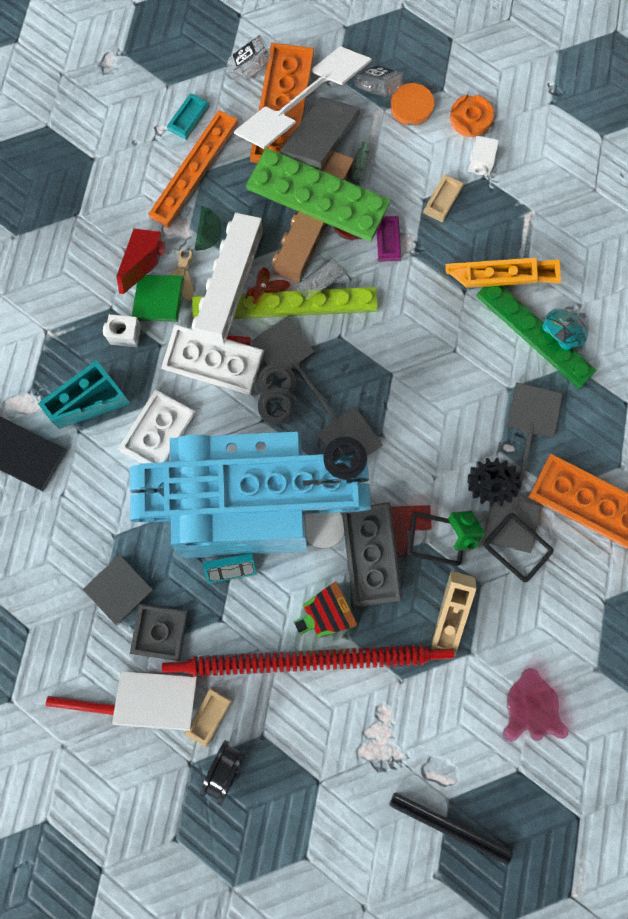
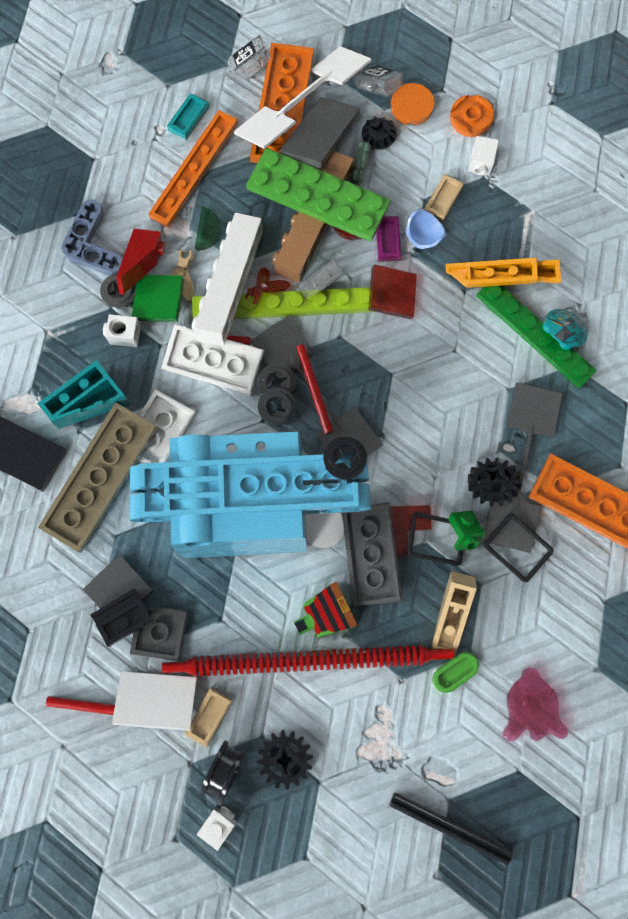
(83, 241): none -> sand blue beam
(97, 477): none -> dark tan plate
(108, 289): none -> dark grey gear
(121, 617): none -> black plate
(217, 827): none -> white bracket
(229, 568): tile -> none
(272, 760): none -> black gear
(314, 389): none -> red bar
(385, 139): none -> black gear
(392, 291): none -> clear red tile
(424, 229): none -> light blue helmet
(455, 672): none -> bright green tile

